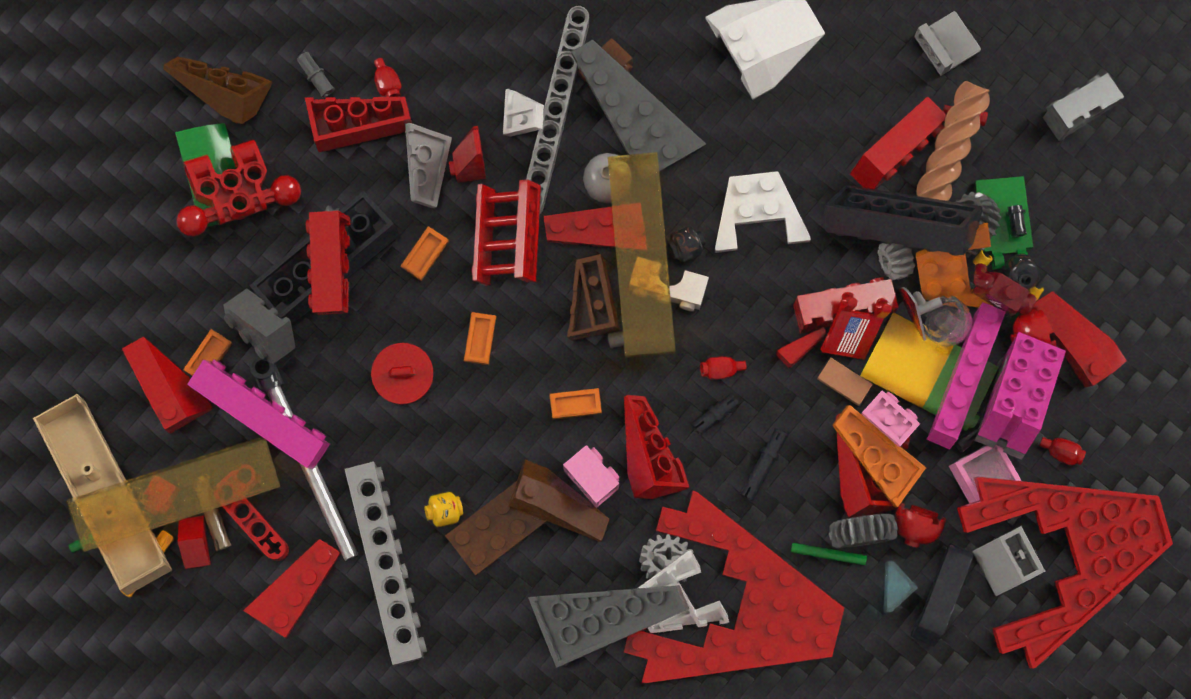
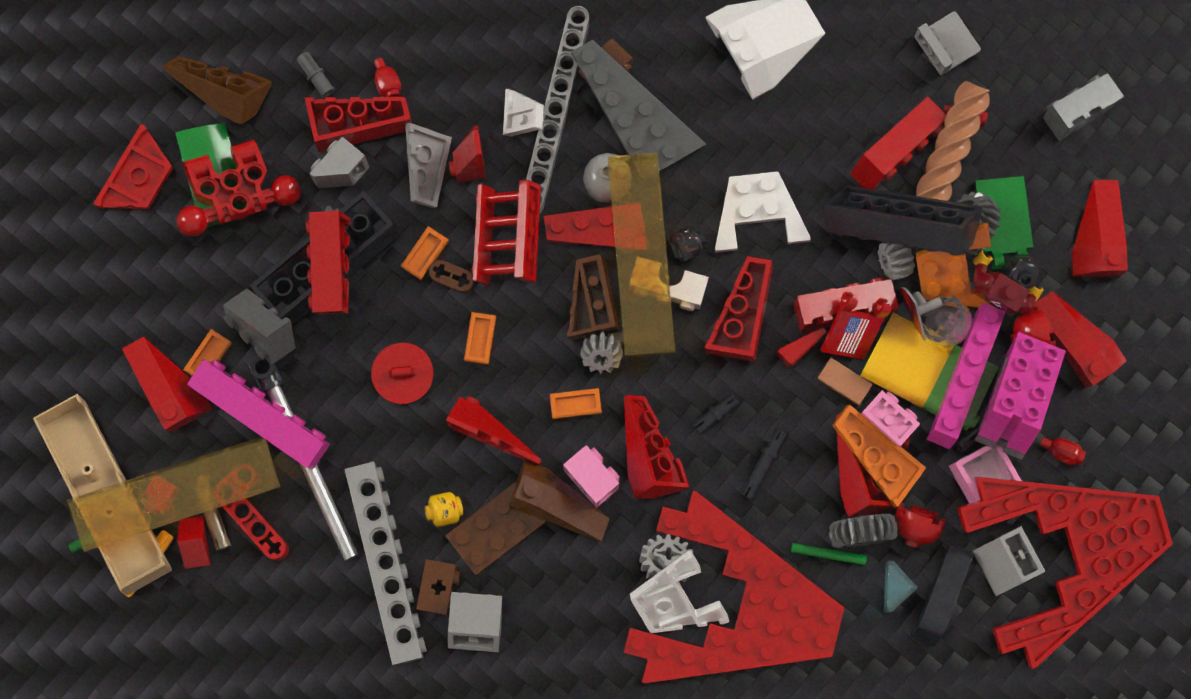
(136, 176): none -> red wing
(291, 592): red wing -> none
(340, 166): none -> light grey slope
(433, 573): none -> reddish brown brick
(449, 282): none -> reddish brown beam
(475, 622): none -> light grey slope
(479, 424): none -> red wedge
(592, 620): dark grey wing -> none
(601, 353): none -> light grey gear
(721, 367): red plant -> none
(742, 318): none -> red wedge
(1017, 220): black pin -> none
(1101, 238): none -> red wedge

